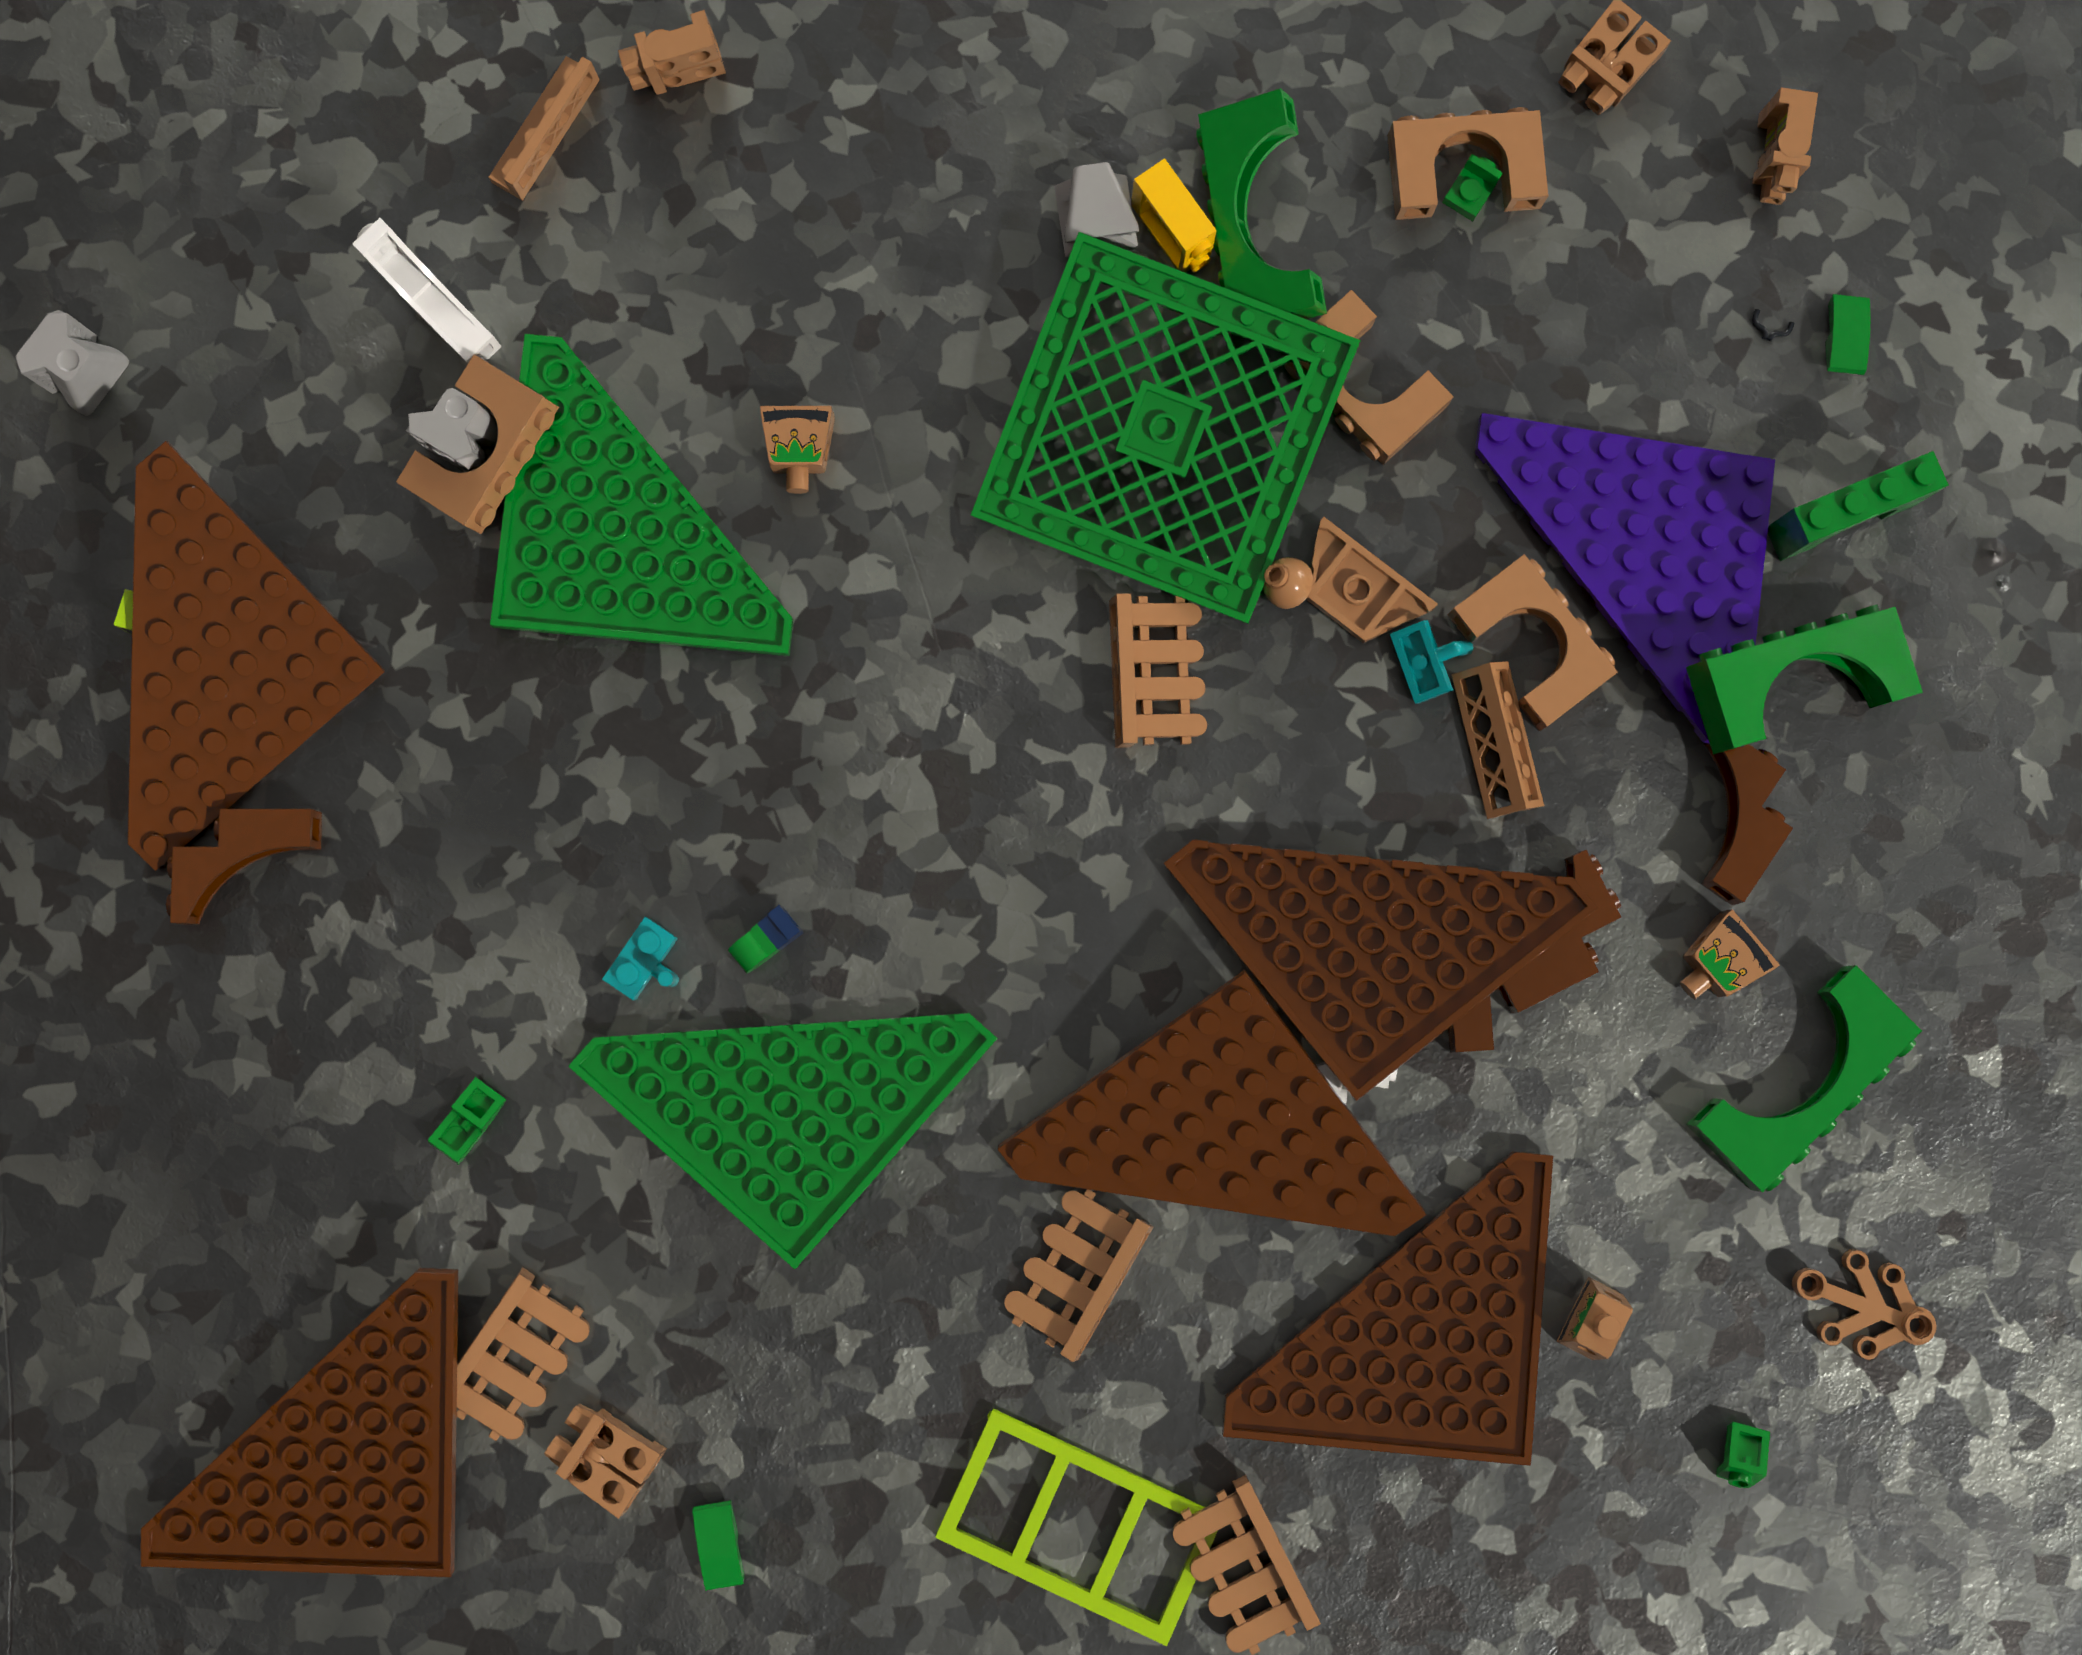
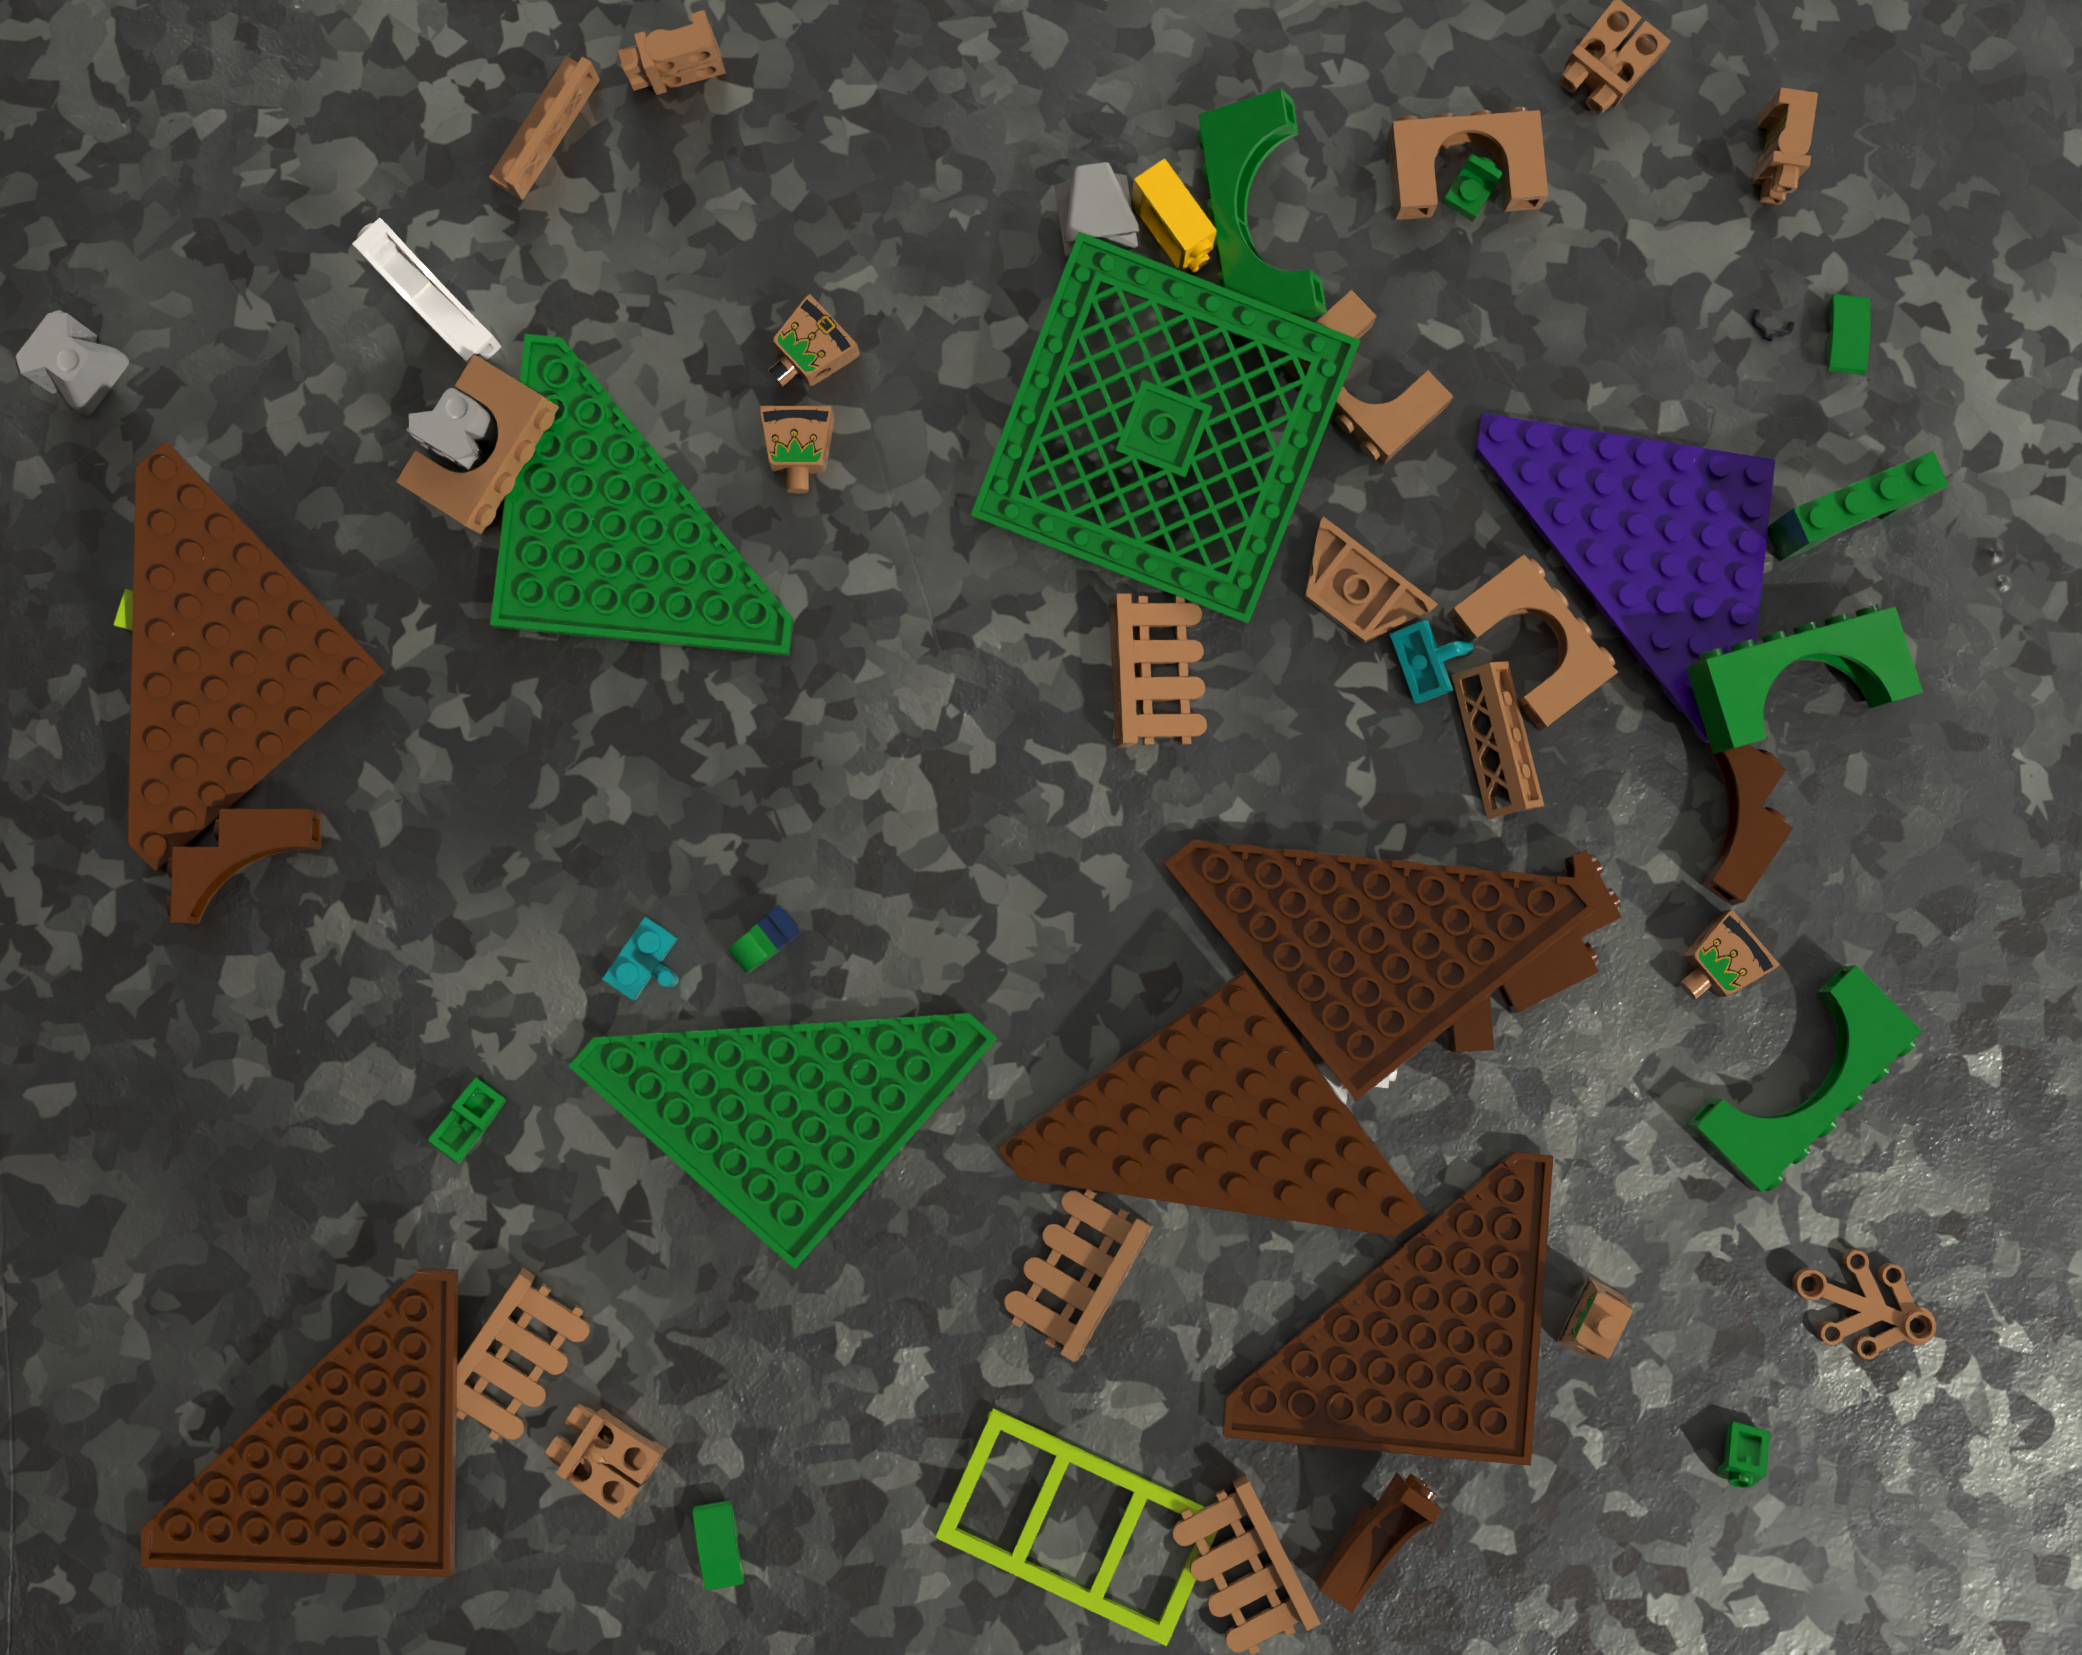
(811, 345): none -> torso
(1287, 582): medium nougat brick -> none
(1376, 1537): none -> reddish brown arch

